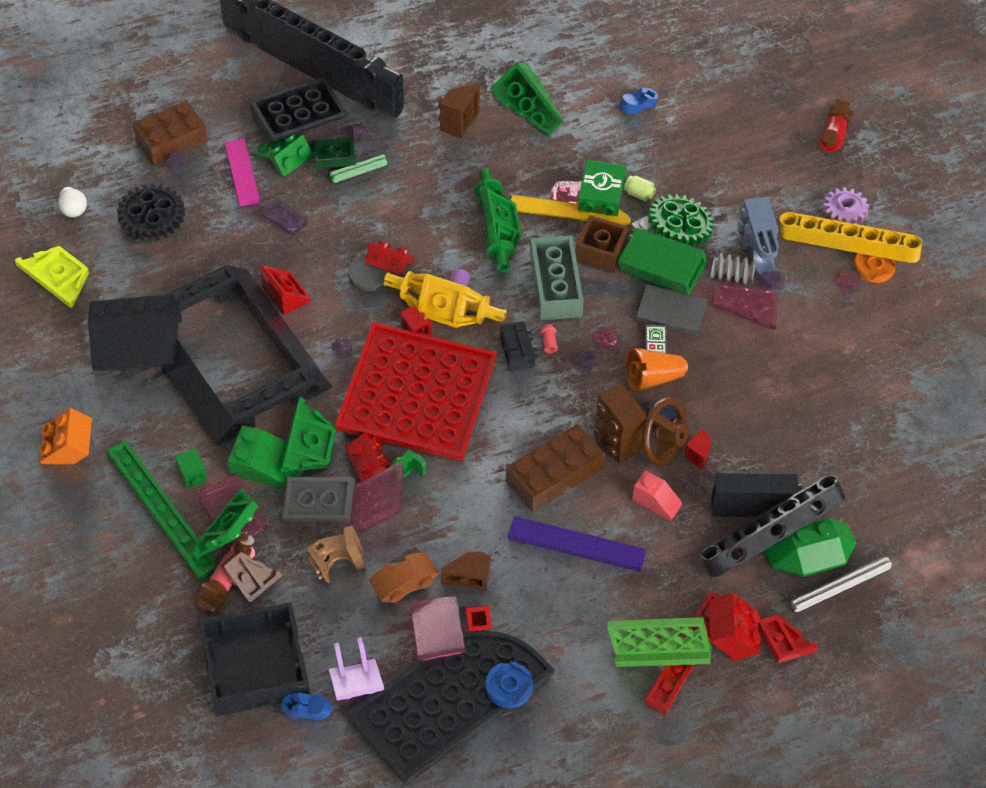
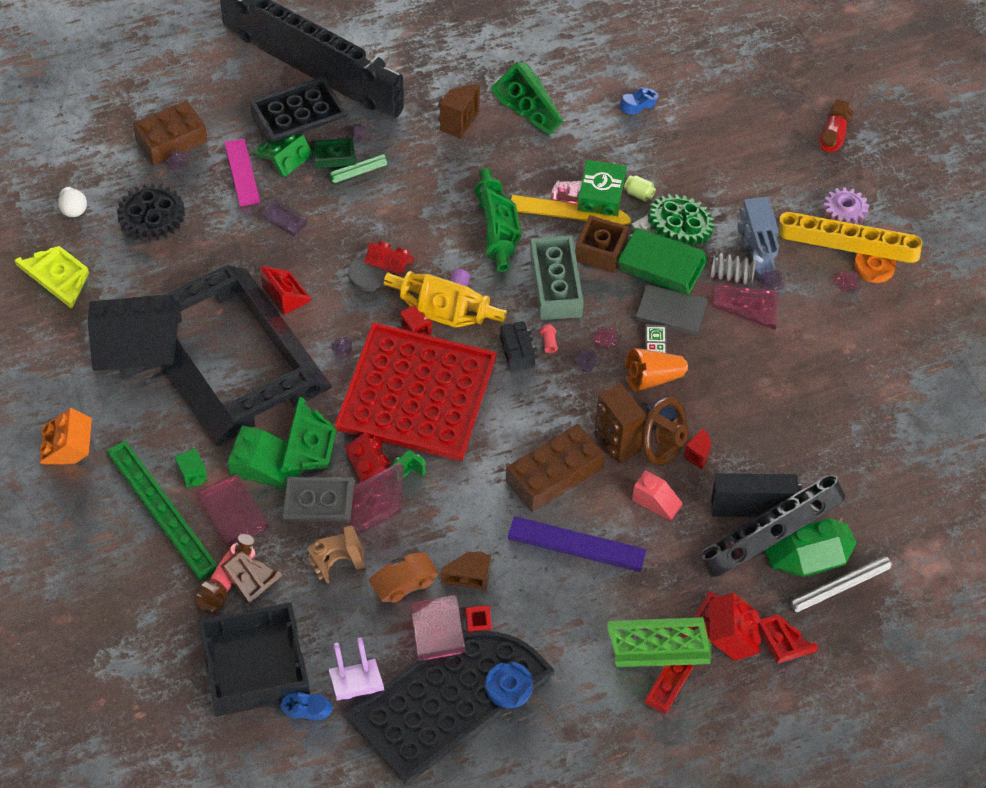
(227, 524): green wing -> none

